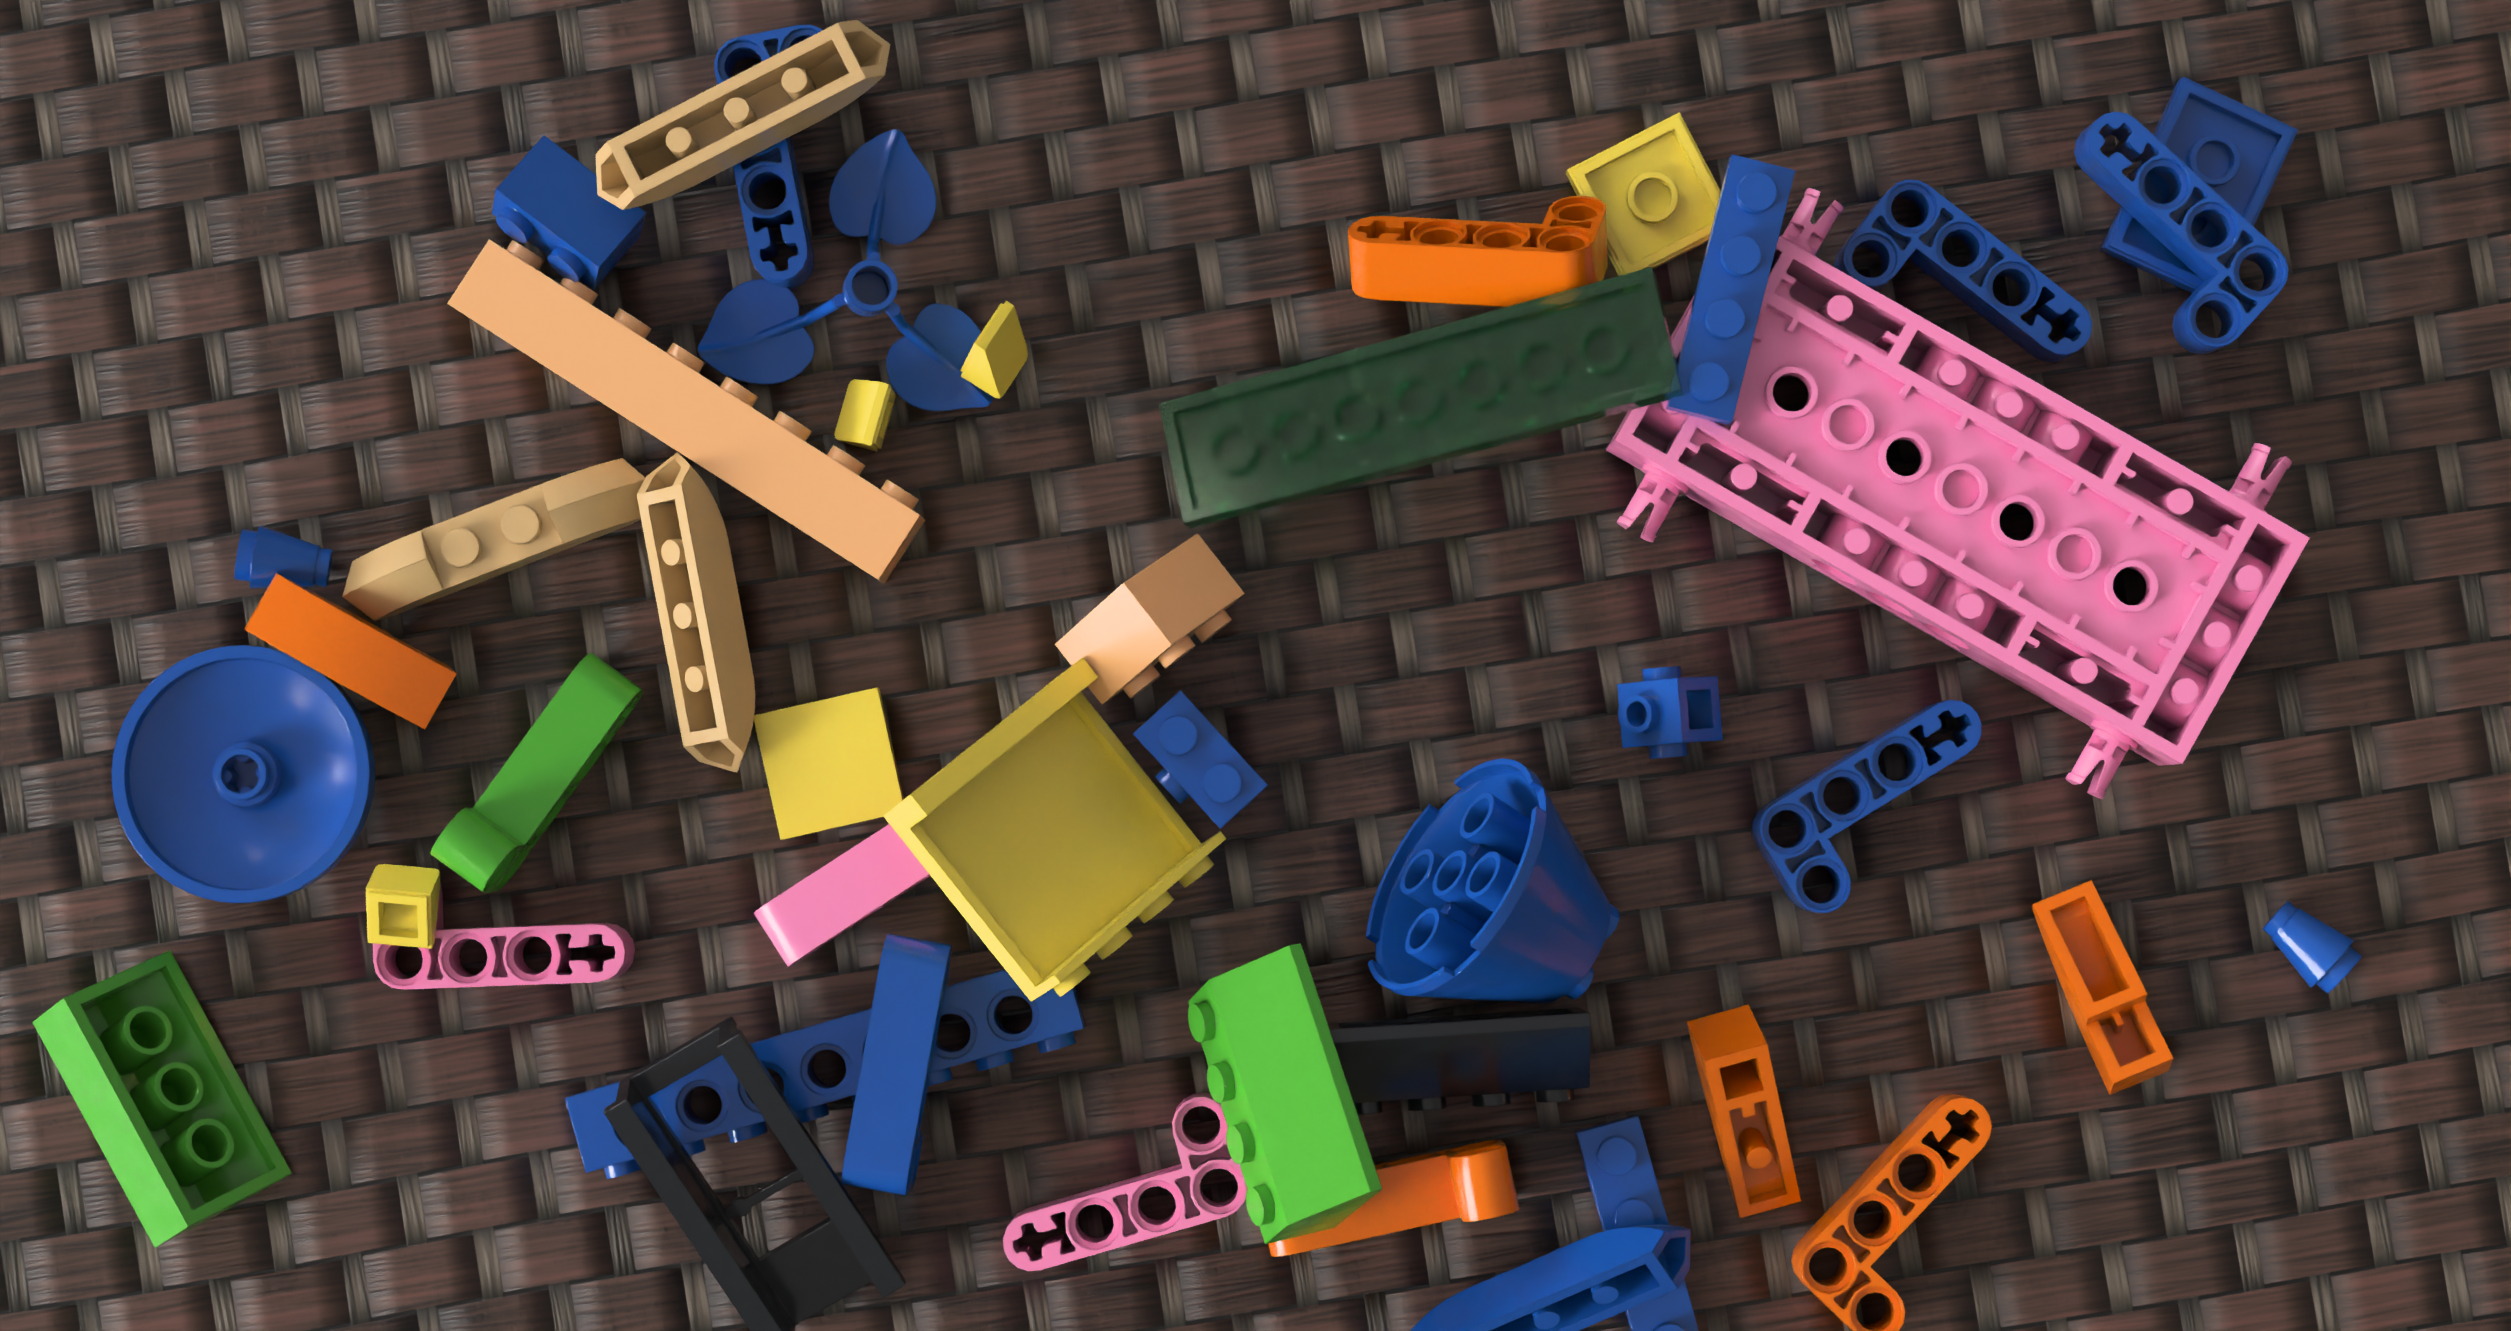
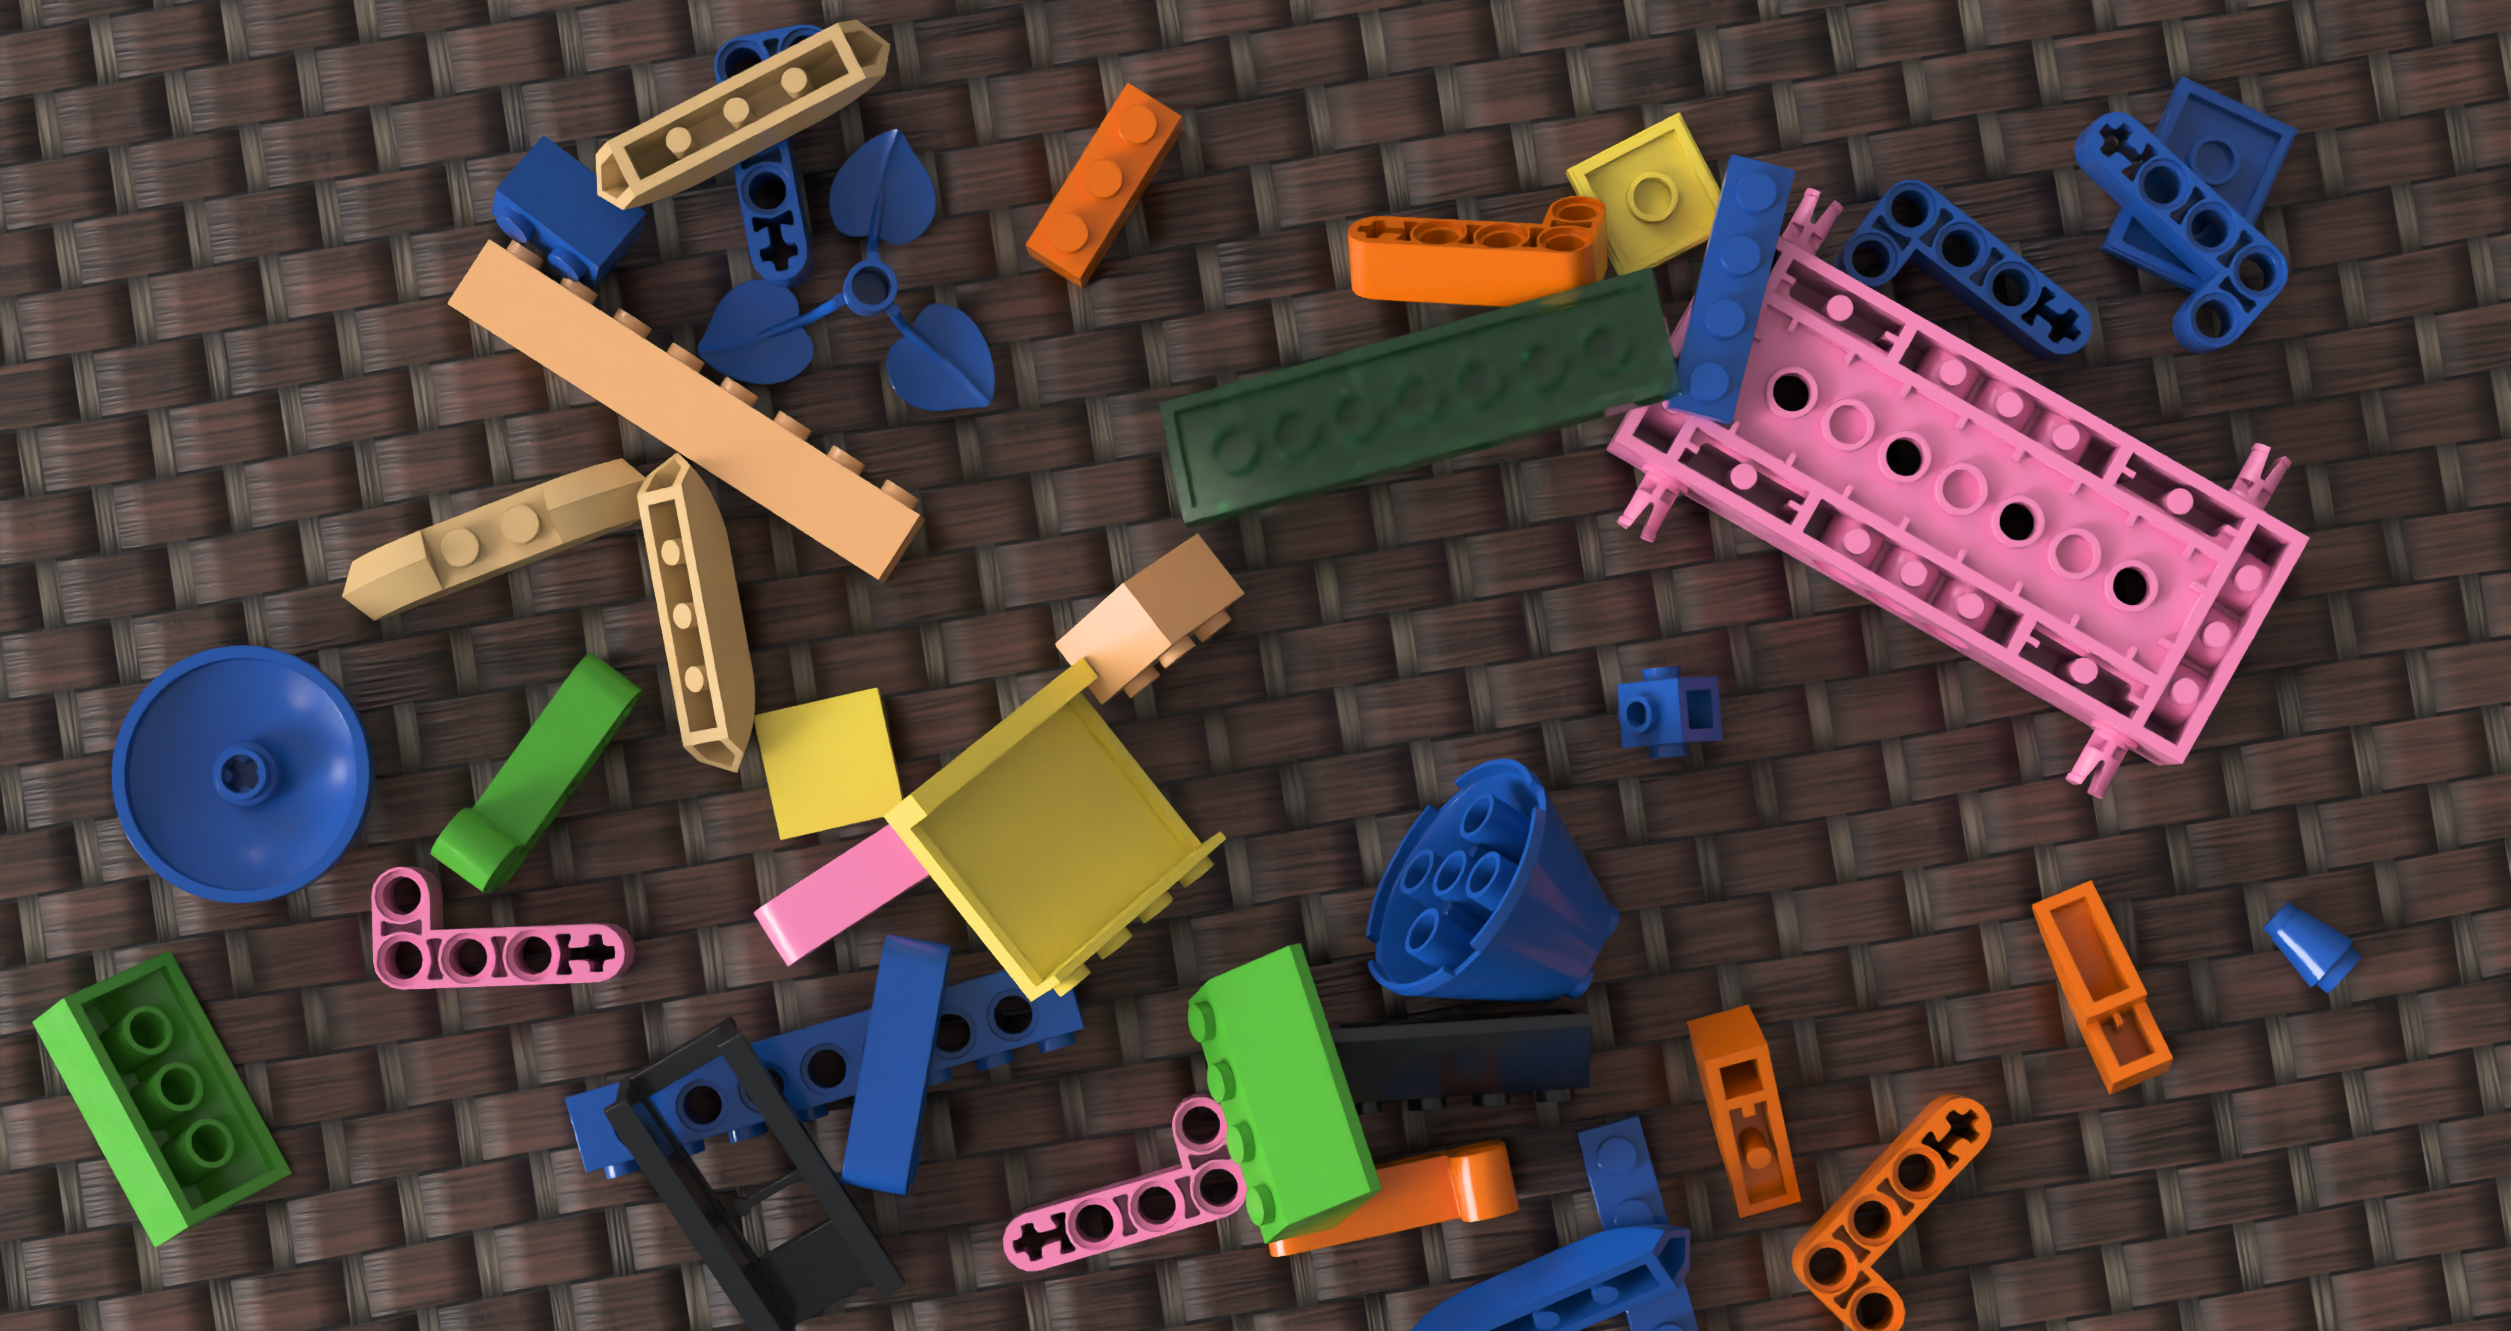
(272, 552): blue cone -> none
(351, 651): orange slope -> none
(402, 905): light yellow slope -> none
(865, 414): light yellow slope -> none
(997, 353): light yellow slope -> none
(1105, 185): none -> orange brick
(1198, 761): blue brick -> none
(1870, 792): blue beam -> none

